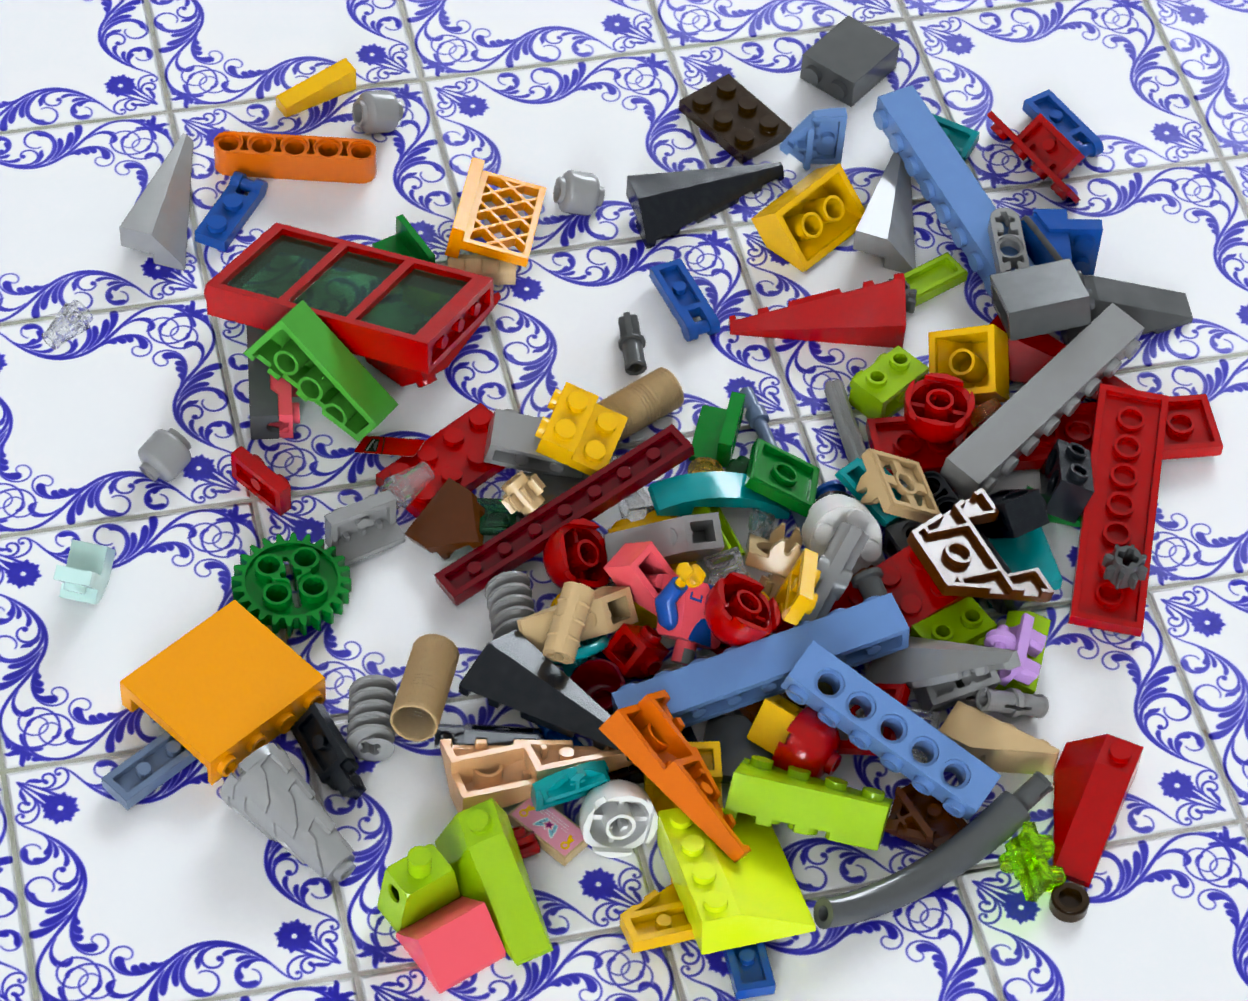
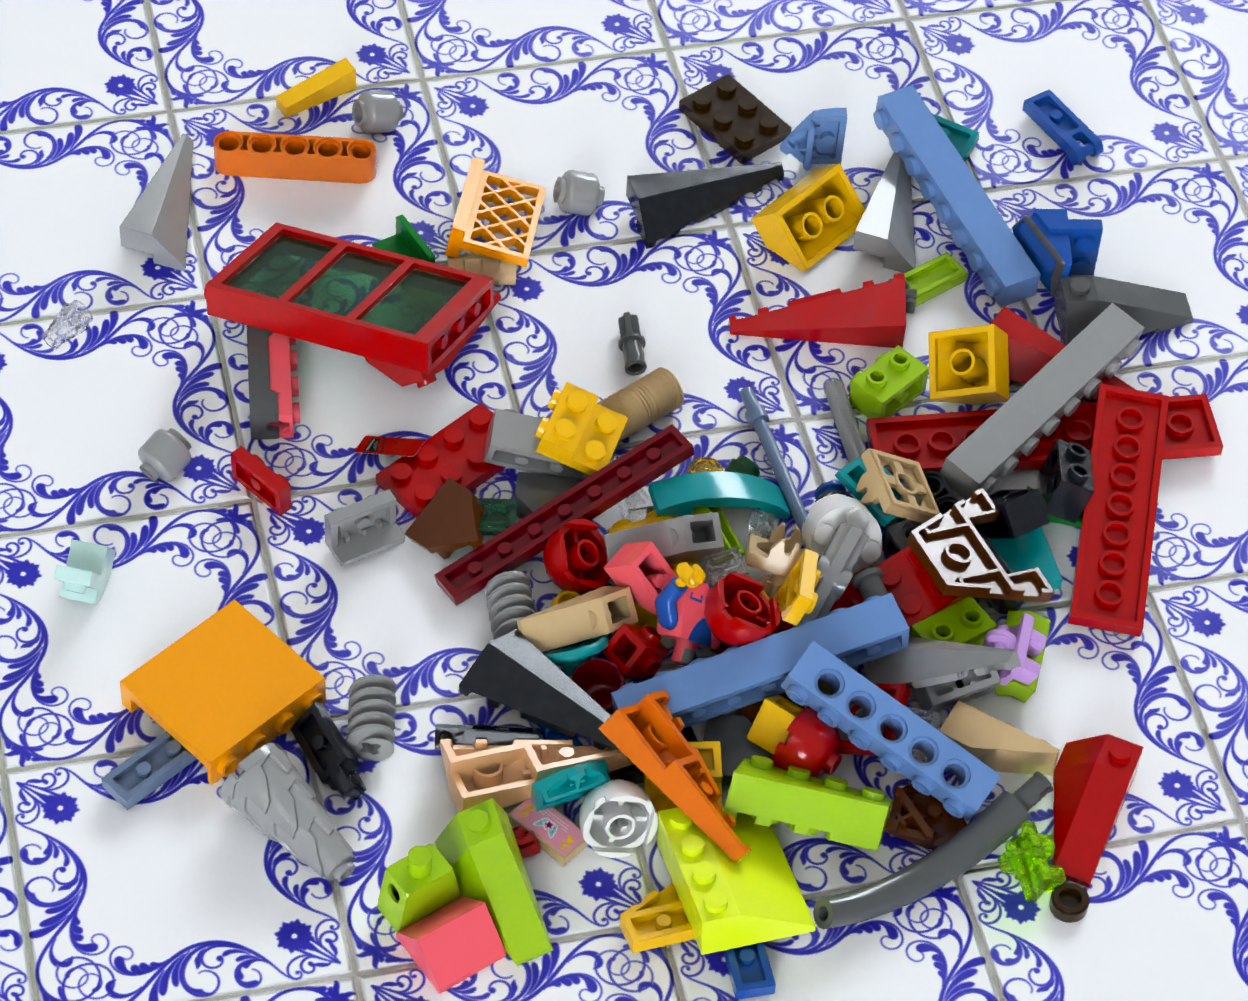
(231, 211): blue plate -> none
(316, 575): green gear -> none
(323, 371): bright green wedge -> none
(408, 483): clear cone -> none
(424, 687): tan piece -> none
(523, 493): tan gear -> none
(568, 622): tan axle -> none
(684, 299): blue plate -> none
(719, 430): green panel -> none
(782, 477): green plate -> none
(849, 61): dark grey brick -> none
(938, 408): red cylinder -> none
(984, 411): clear orange tile -> none
(1012, 702): light grey pin -> none
(1013, 238): light grey beam -> none
(1041, 299): brick -> none
(1048, 150): red bracket -> none
(1124, 566): dark grey gear -> none

